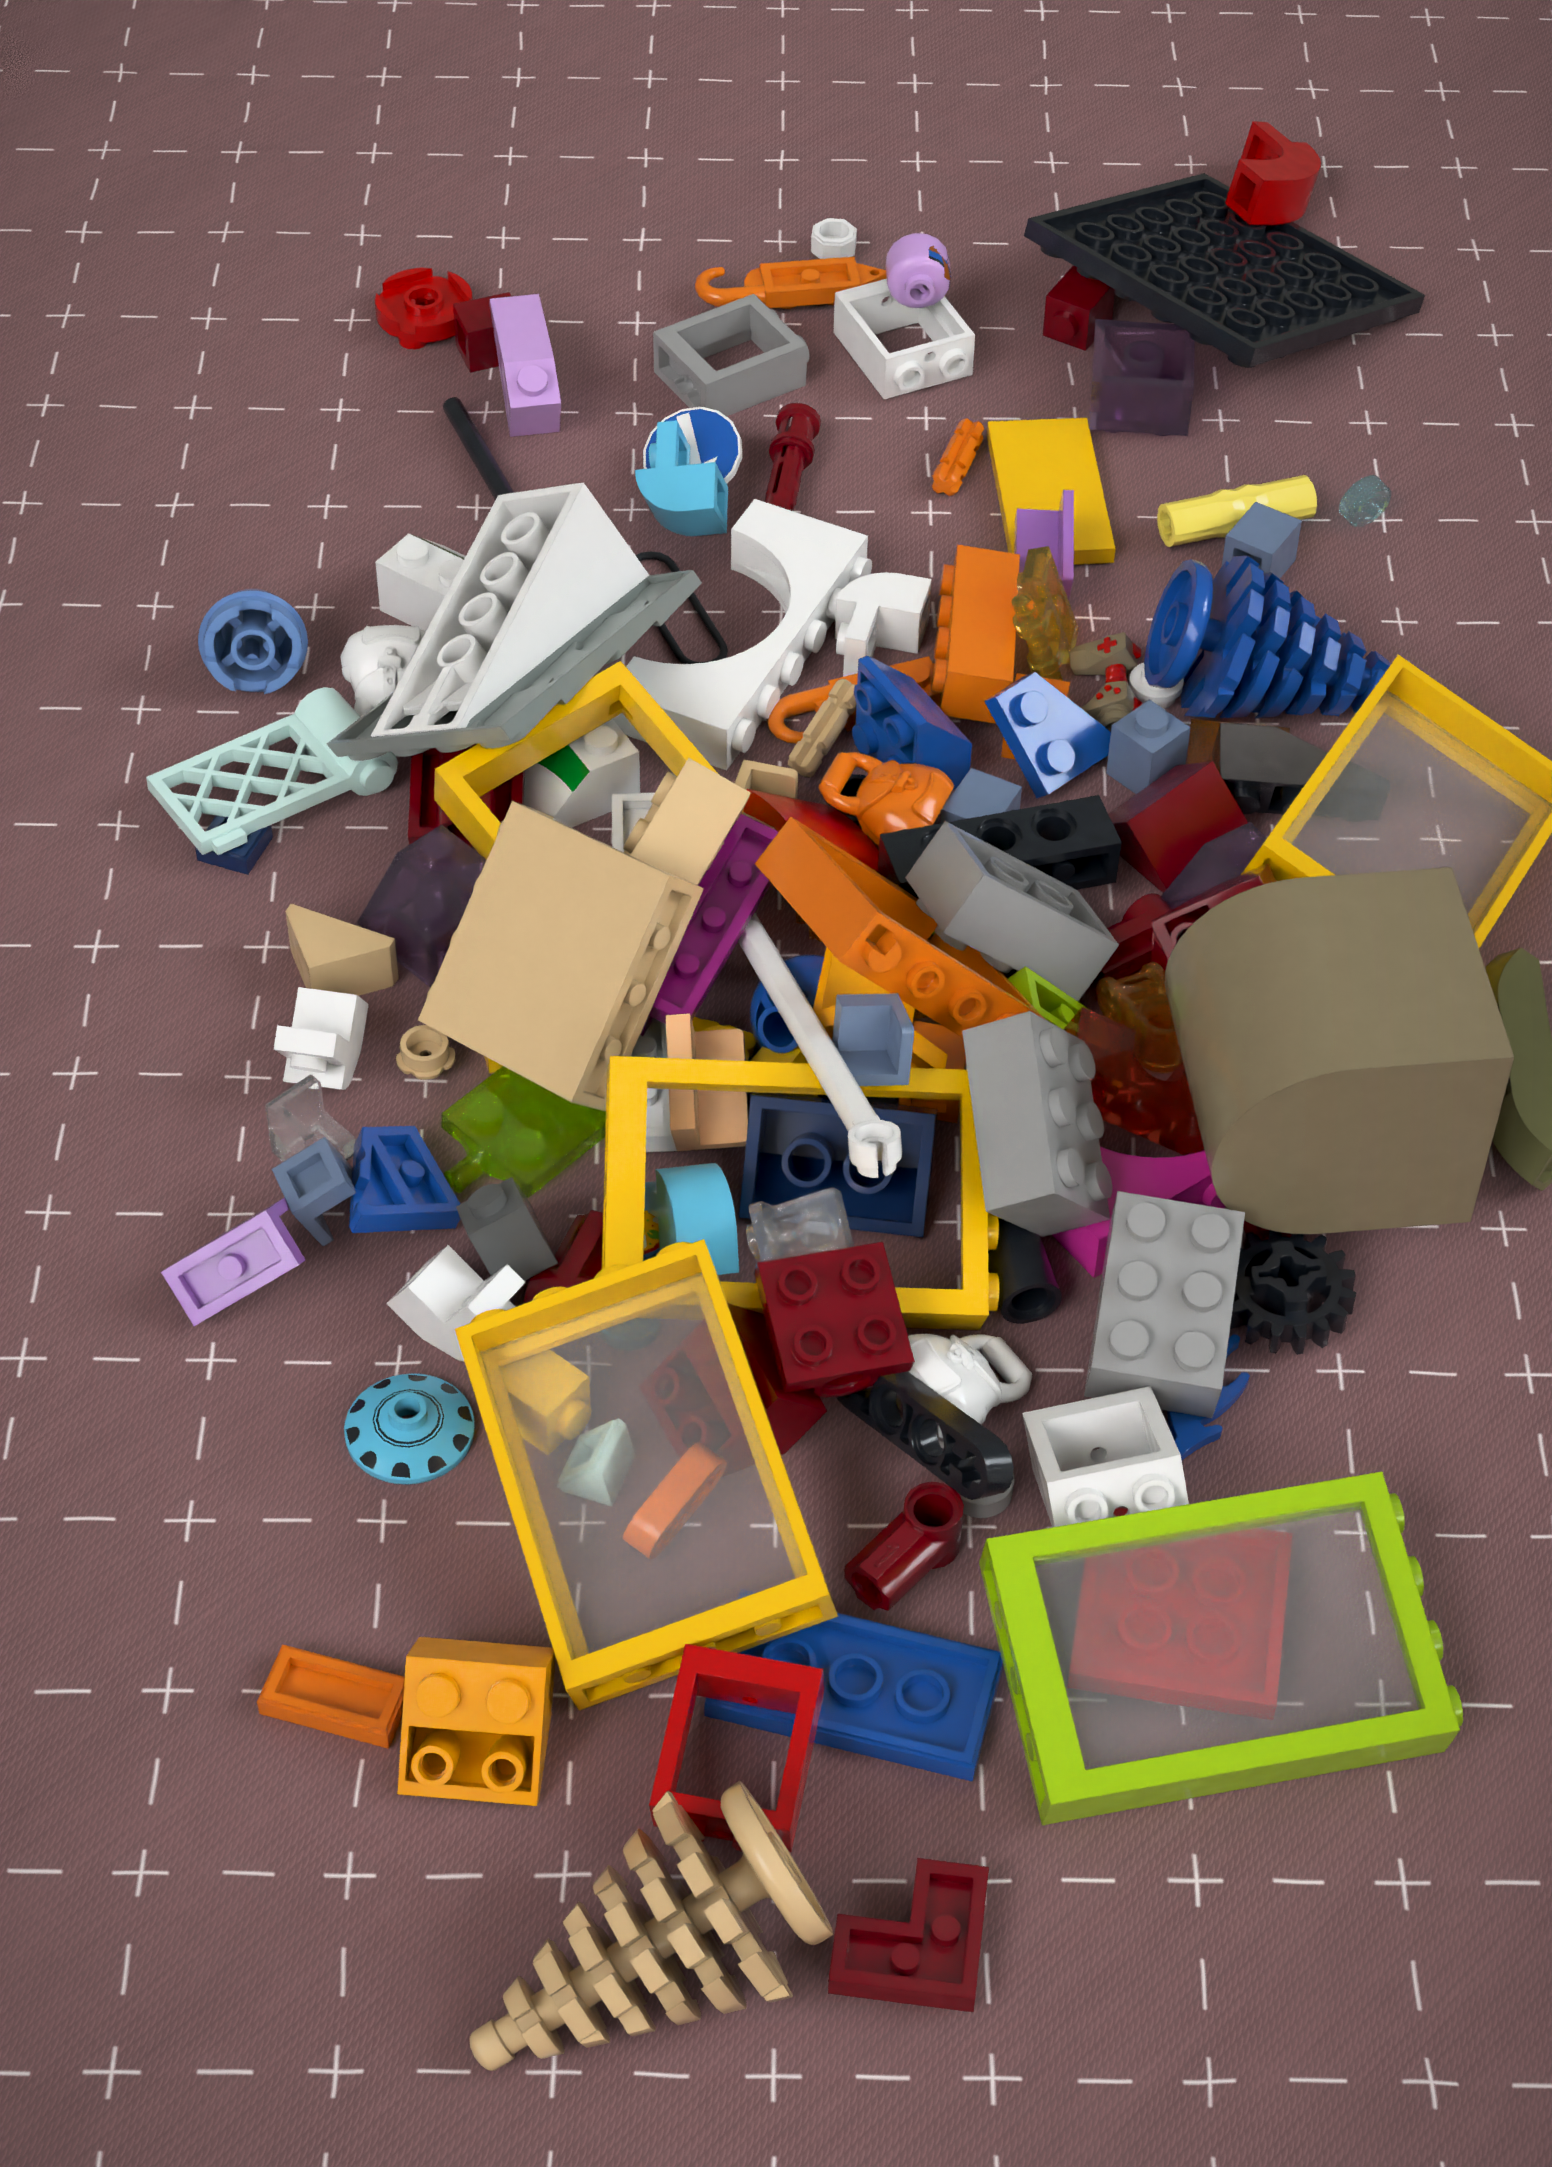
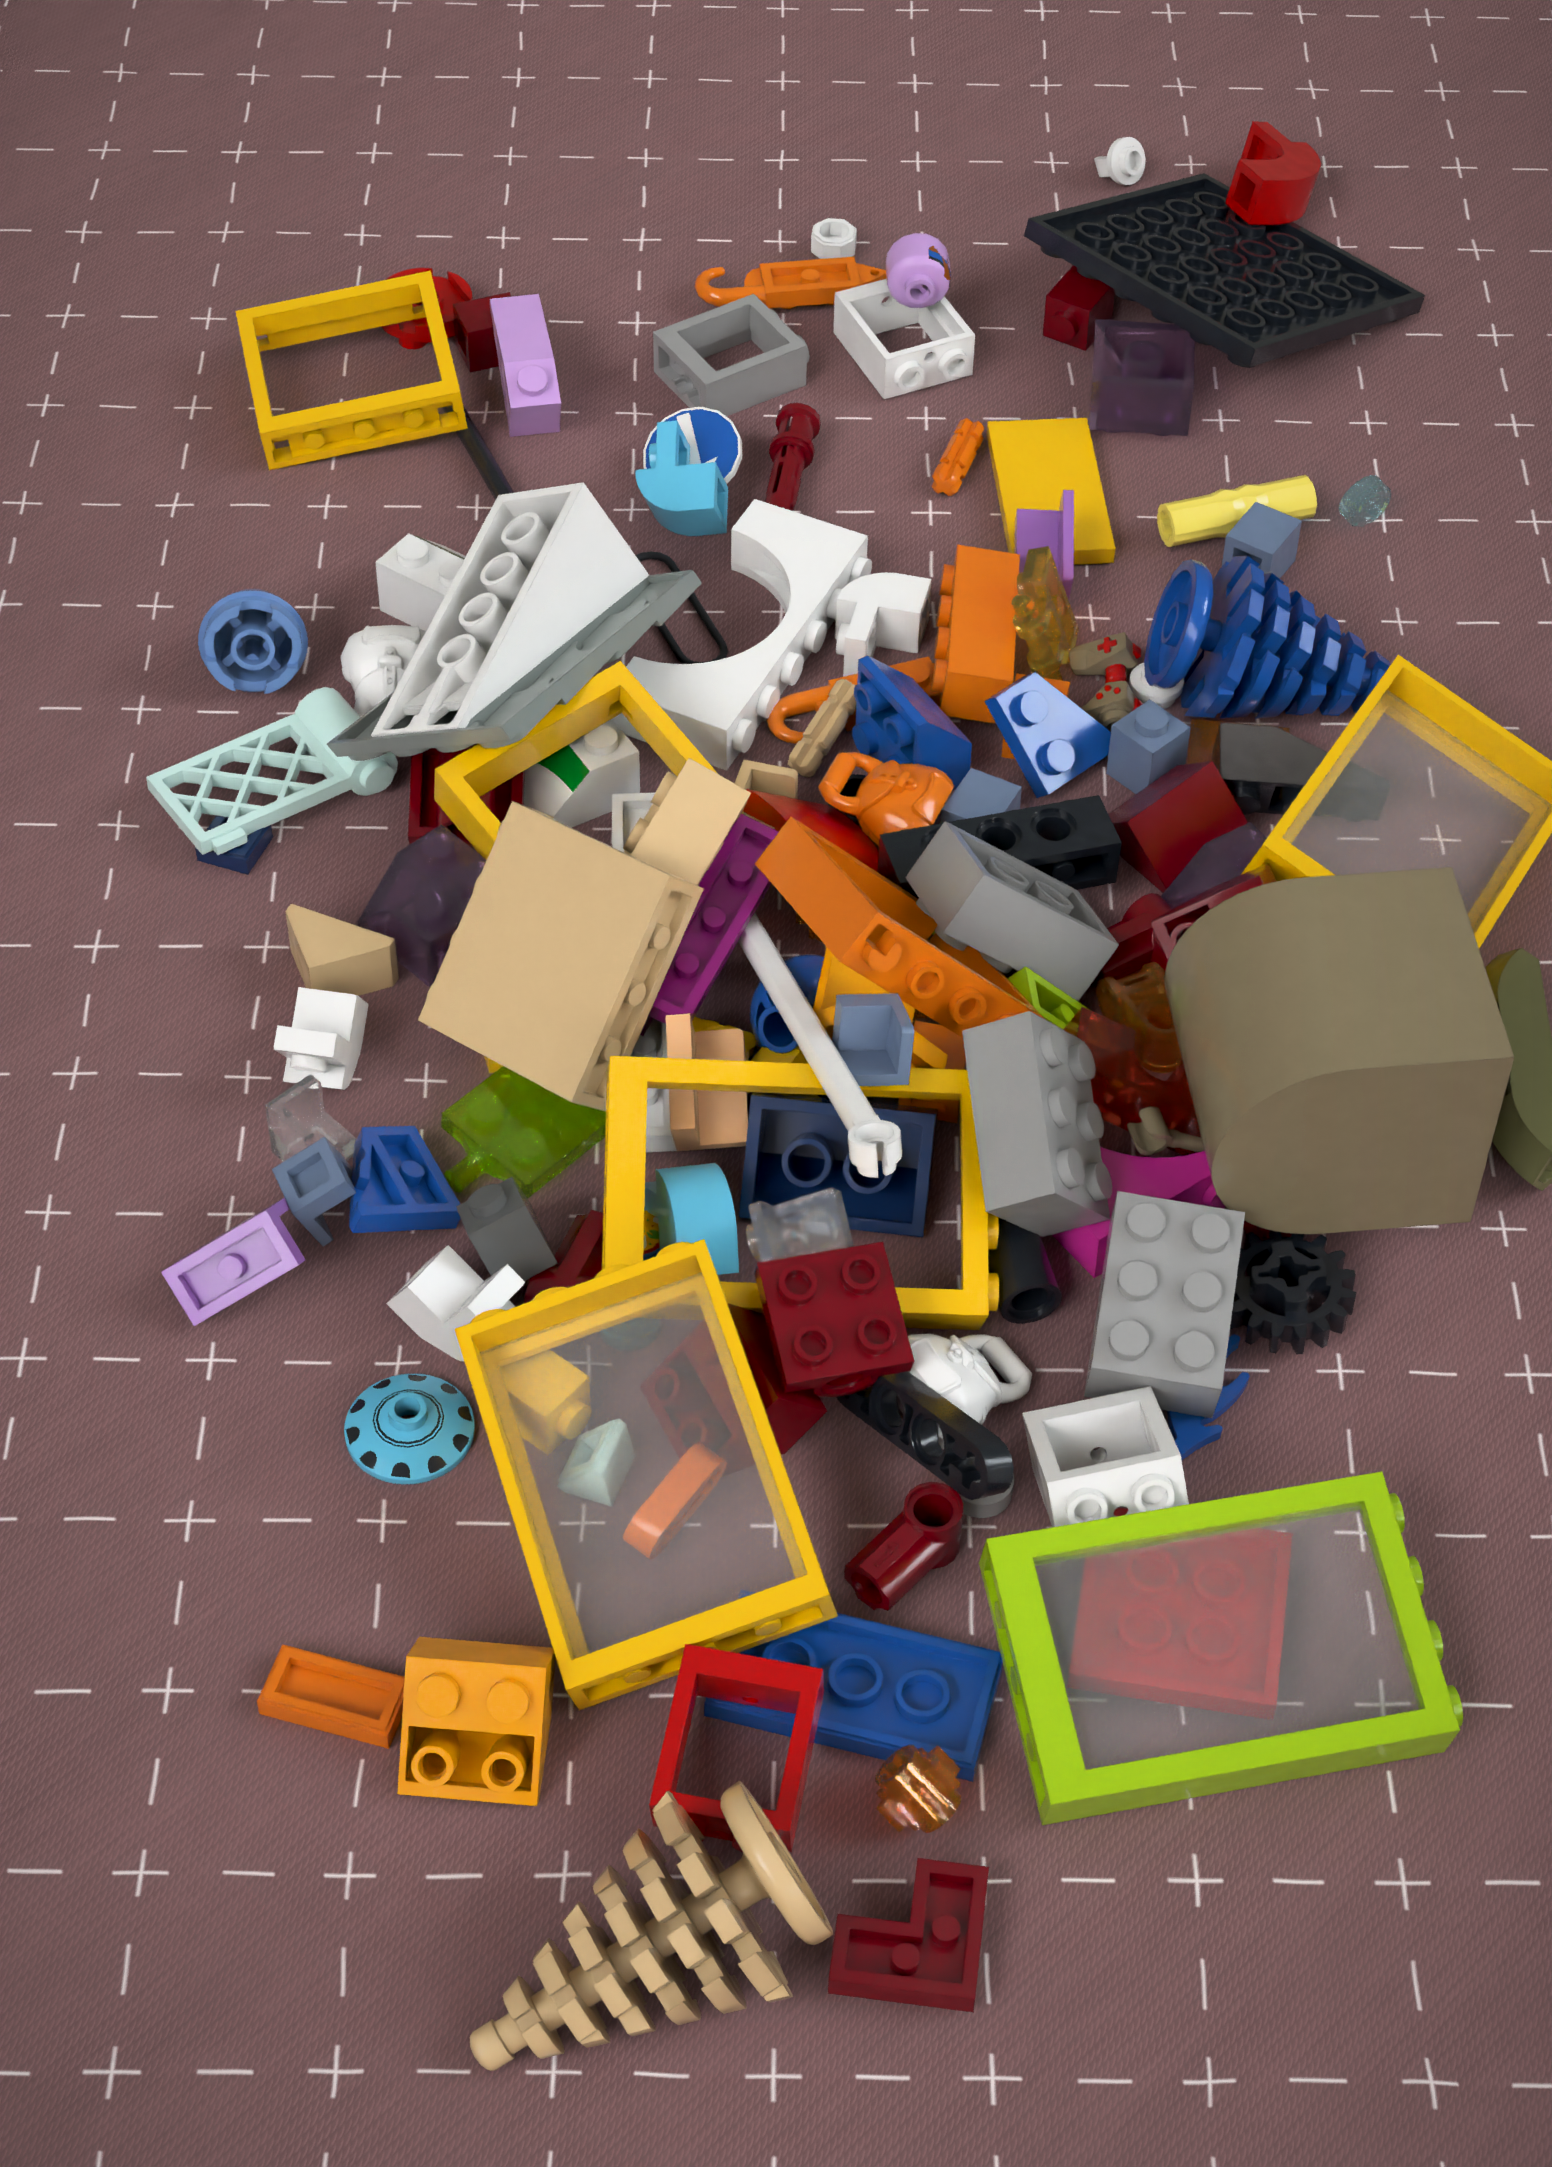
(362, 421): none -> yellow window
(424, 1053): tan plate -> none
(918, 1788): none -> clear orange gear
(1123, 162): none -> white plate
(1154, 1135): none -> dark tan hand

